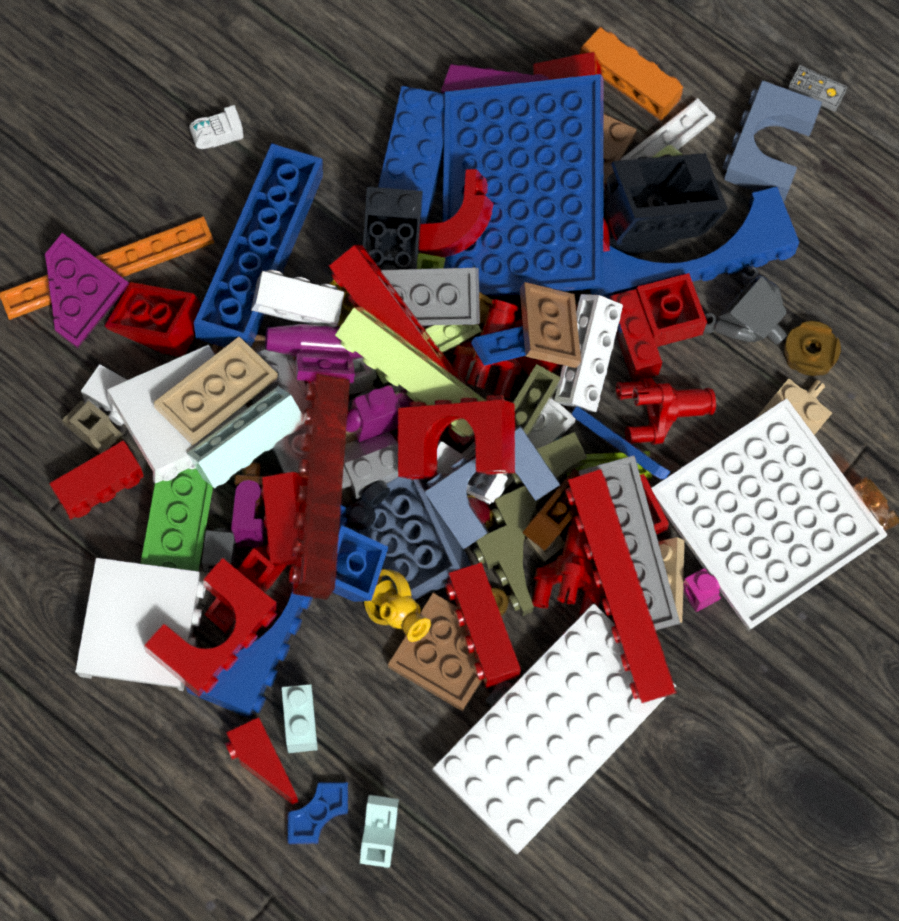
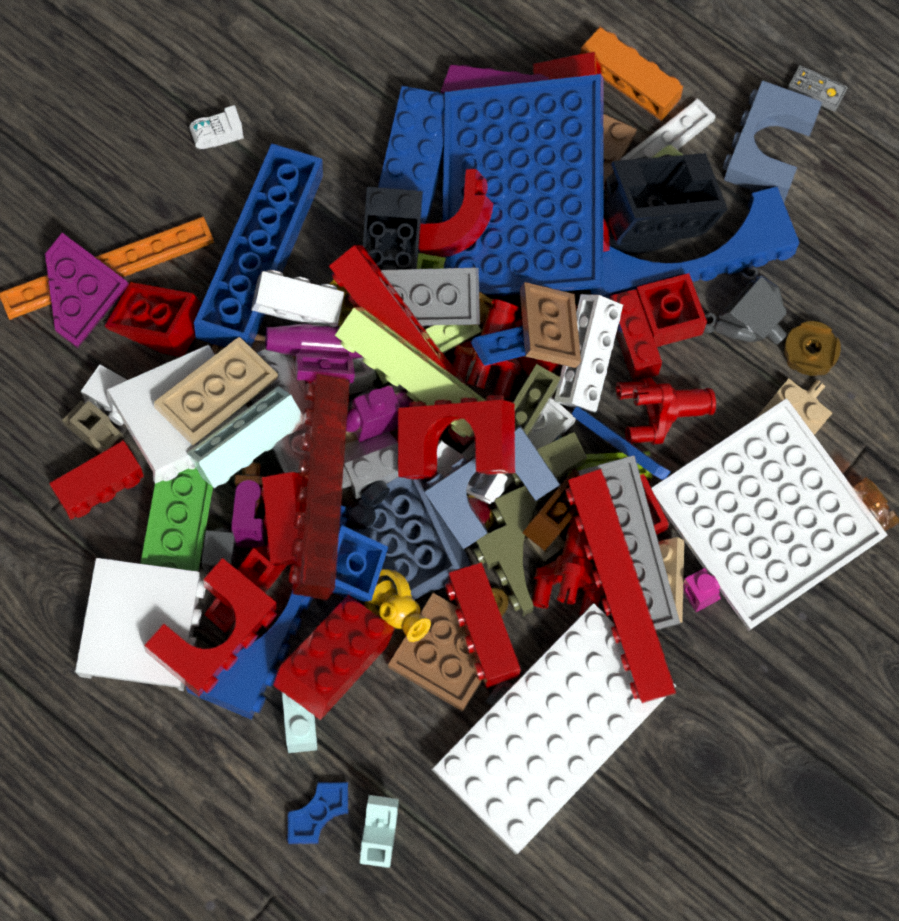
(258, 756): red slope -> none
(333, 657): none -> red brick

